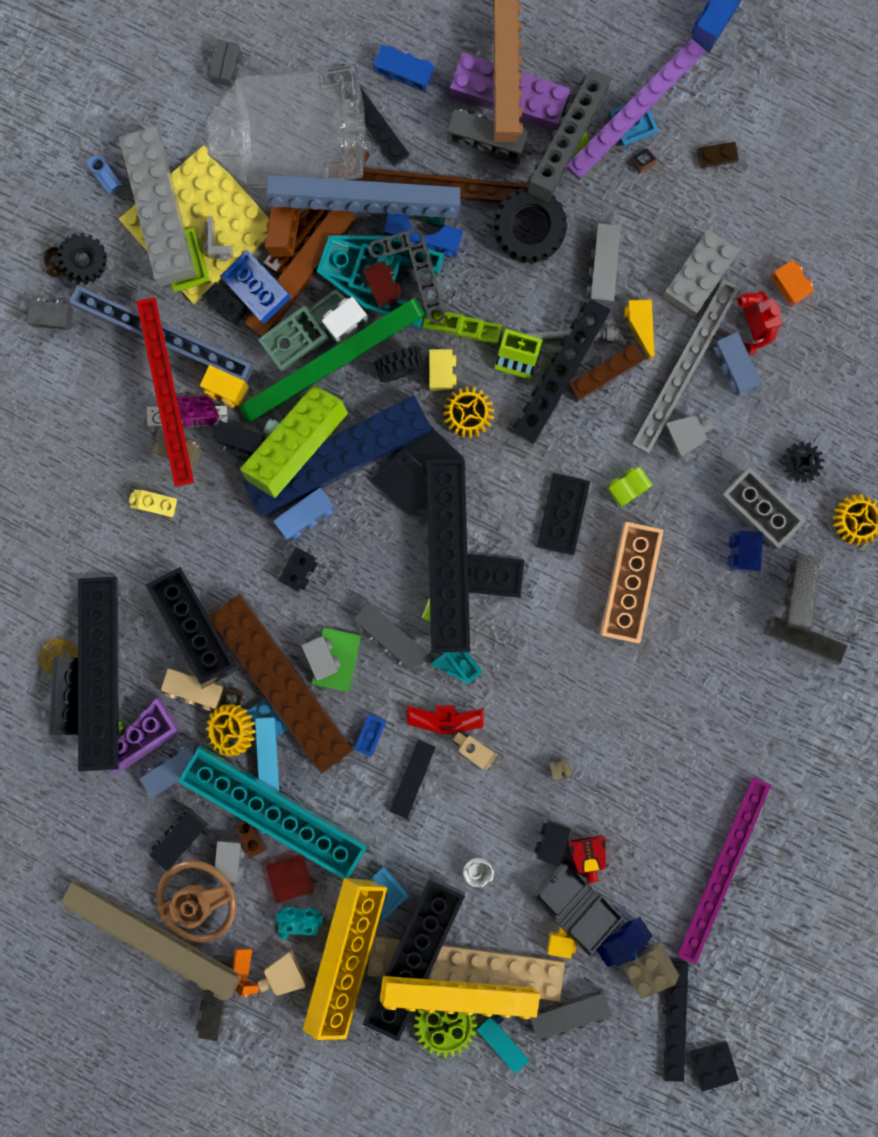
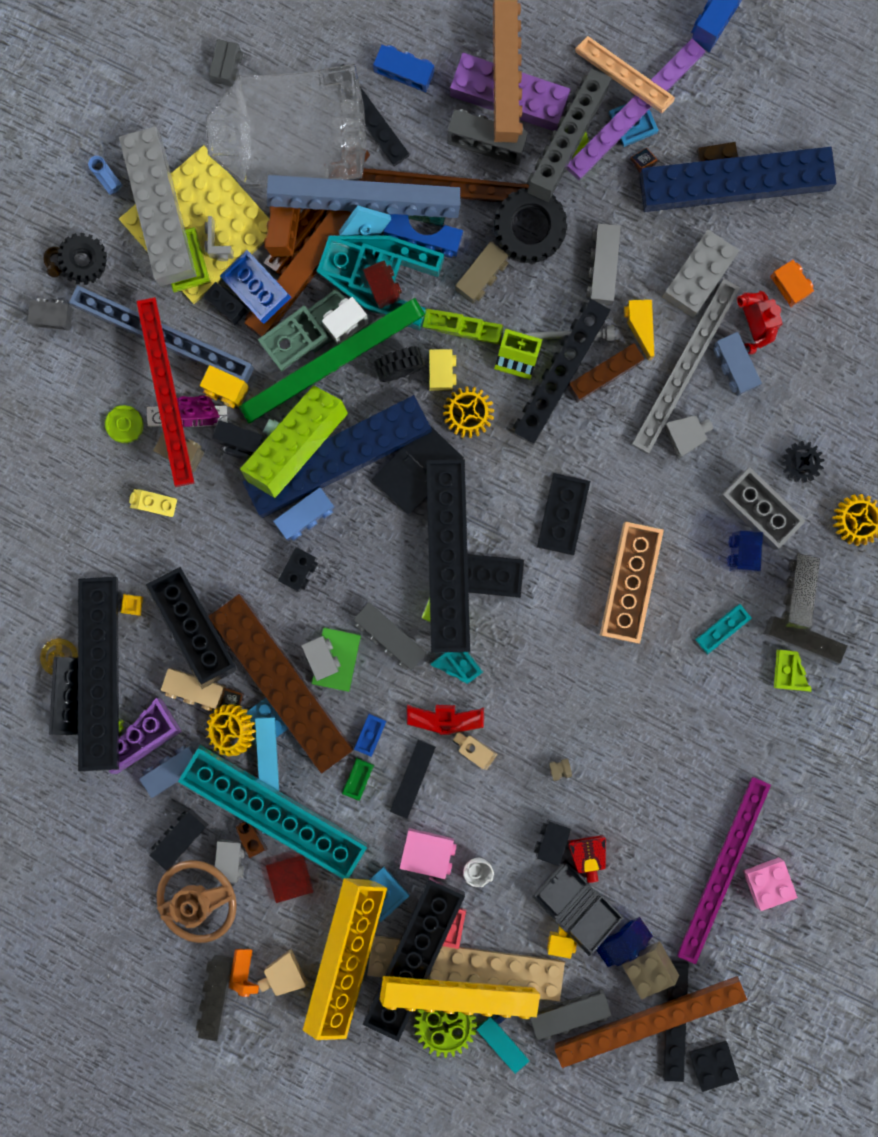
(124, 424): none -> lime tile
(131, 604): none -> yellow tile
(152, 940): dark tan brick -> none
(298, 921): teal brick -> none
(358, 779): none -> green tile
(365, 223): none -> medium azure plate
(419, 267): dark grey beam -> none
(428, 853): none -> bright pink brick
(454, 936): none -> coral plate
(482, 273): none -> dark tan brick
(624, 74): none -> light nougat tile
(629, 487): lime brick -> none
(650, 1022): none -> dark orange brick
(723, 629): none -> teal tile
(737, 179): none -> dark blue brick
(770, 884): none -> bright pink brick
(790, 672): none -> lime wing

